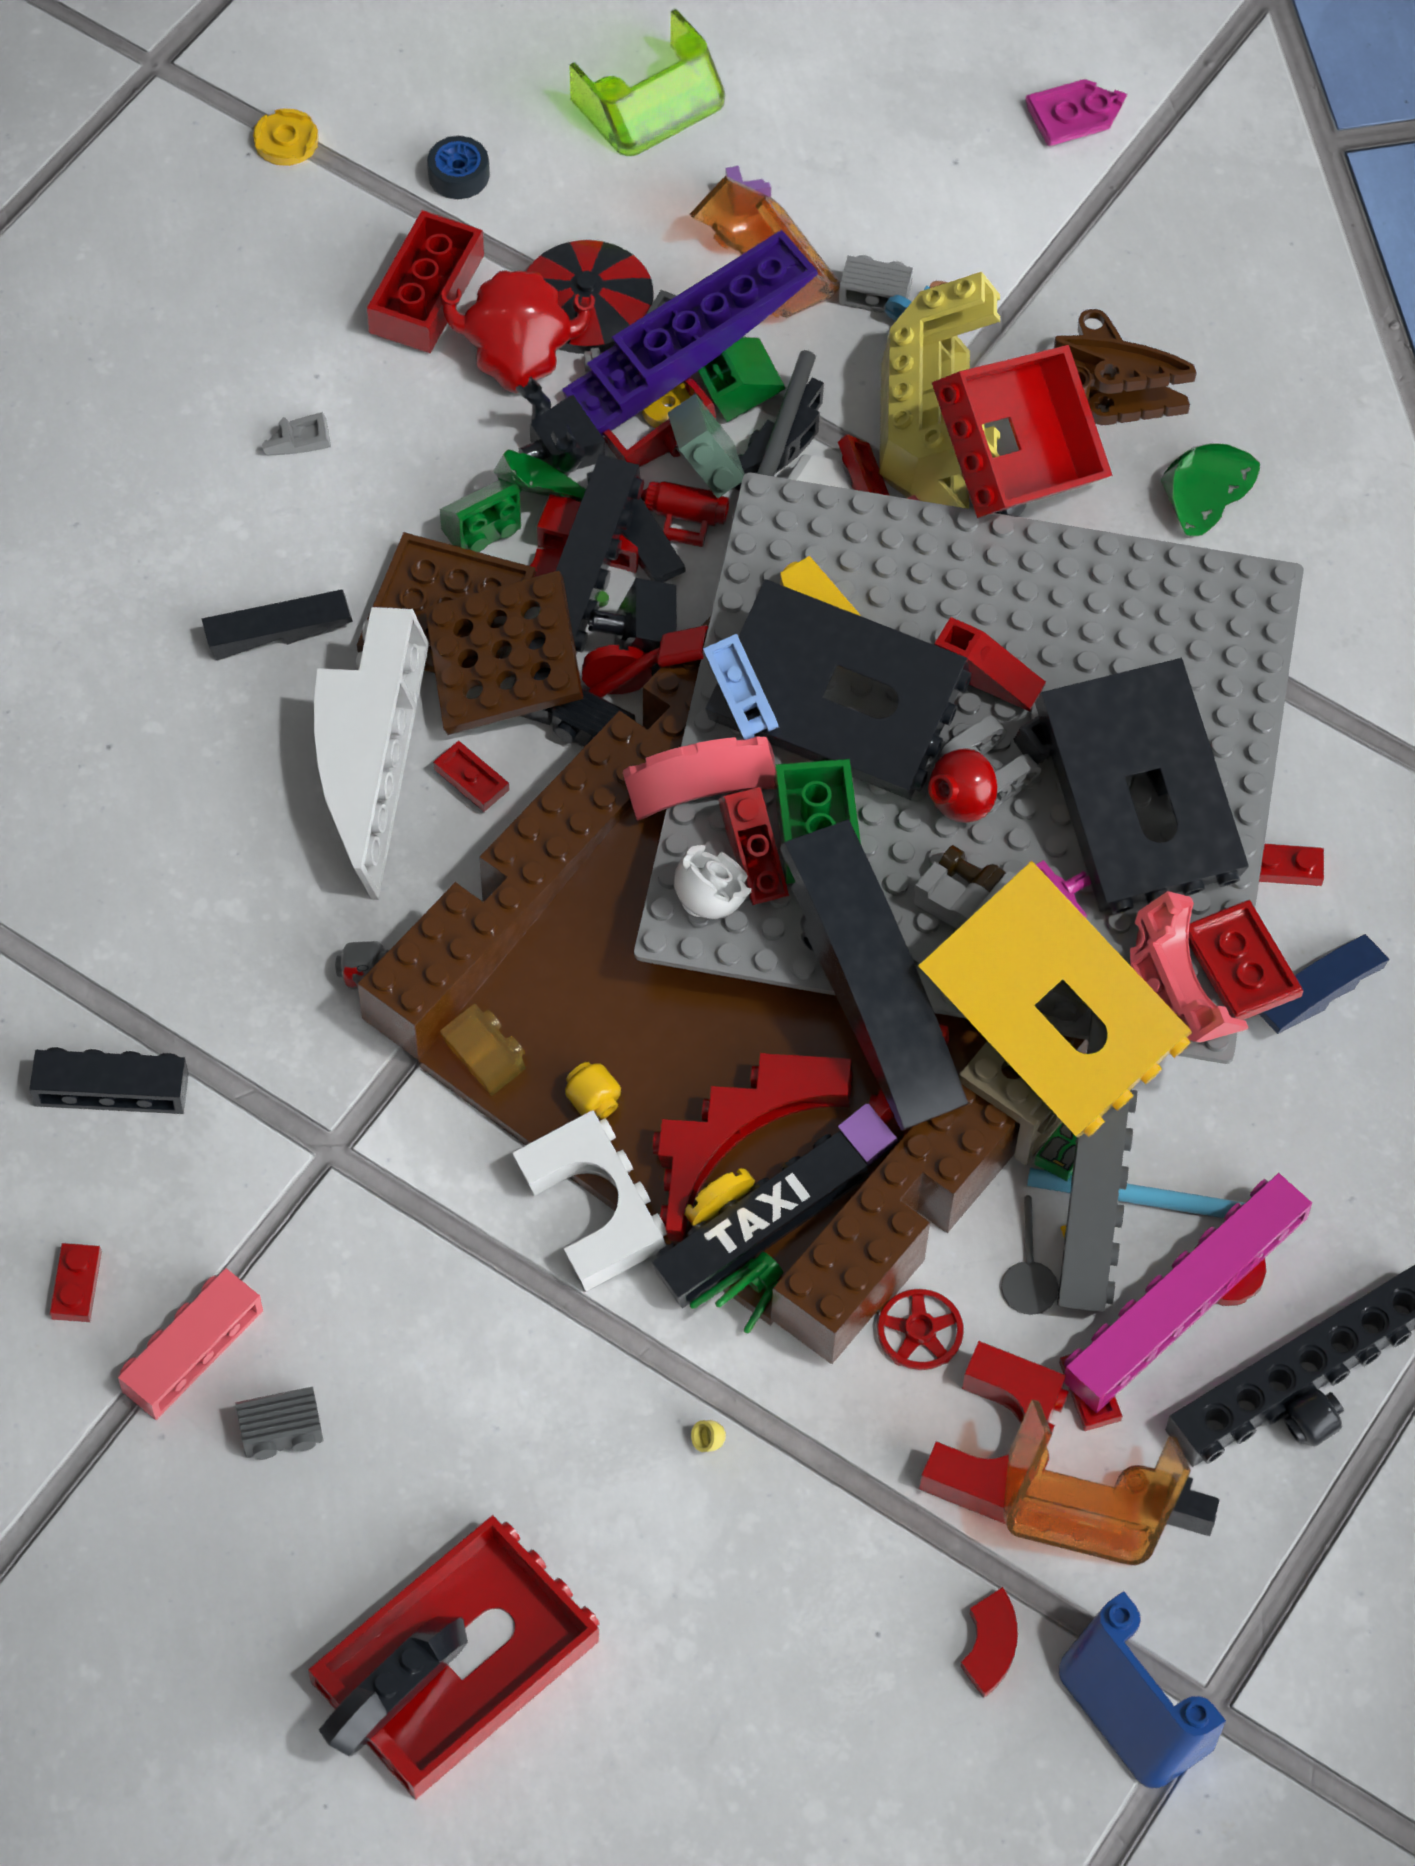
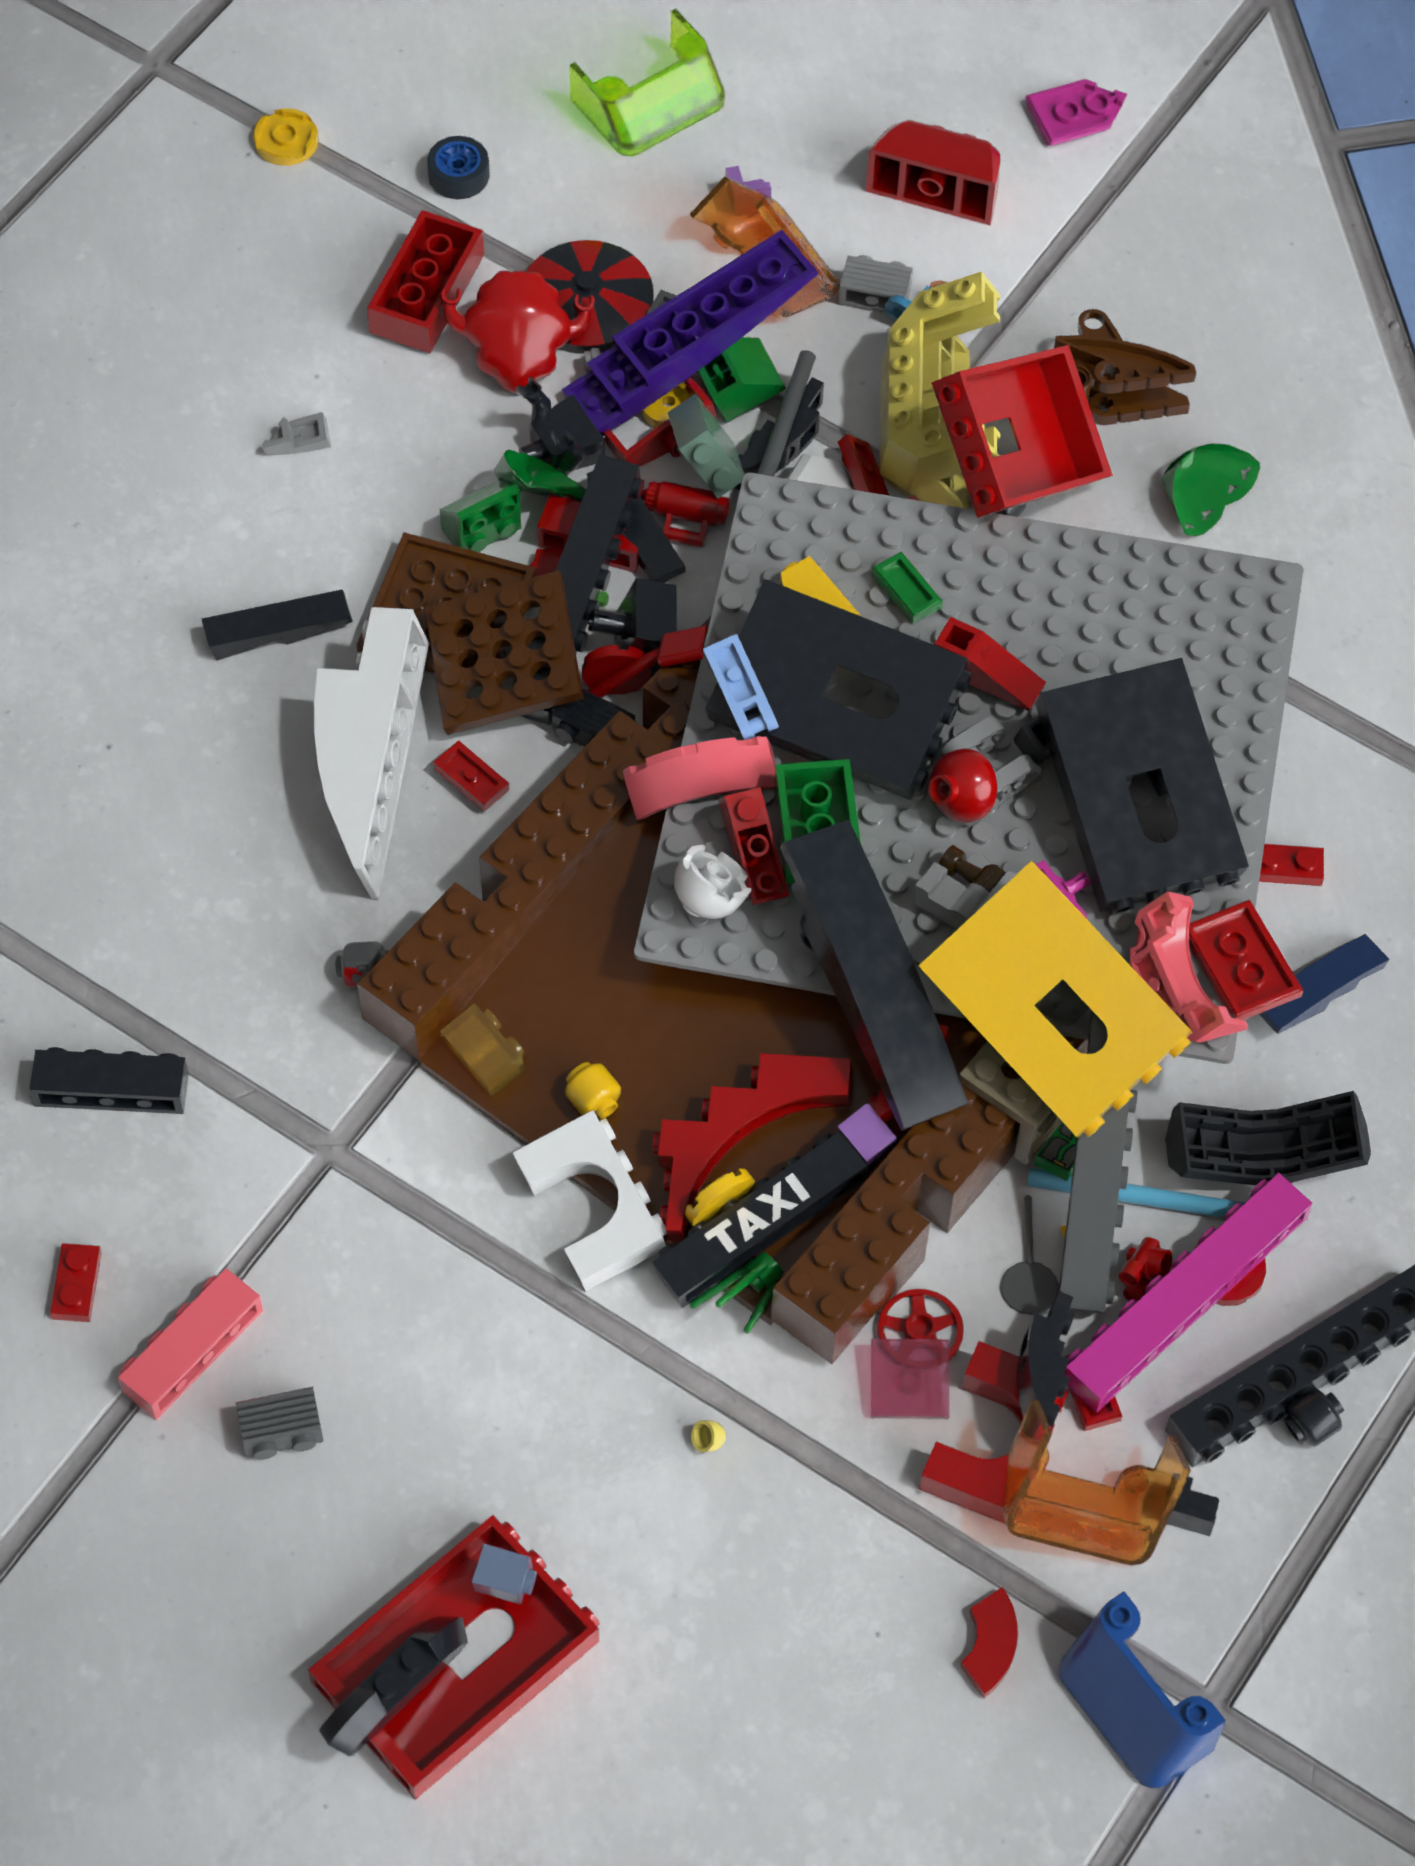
(504, 1574): none -> sand blue brick
(907, 587): none -> green tile
(910, 1378): none -> clear pink plate
(935, 170): none -> red hips
(1040, 1359): none -> black slope
(1142, 1265): none -> red plate
(1259, 1144): none -> black piece

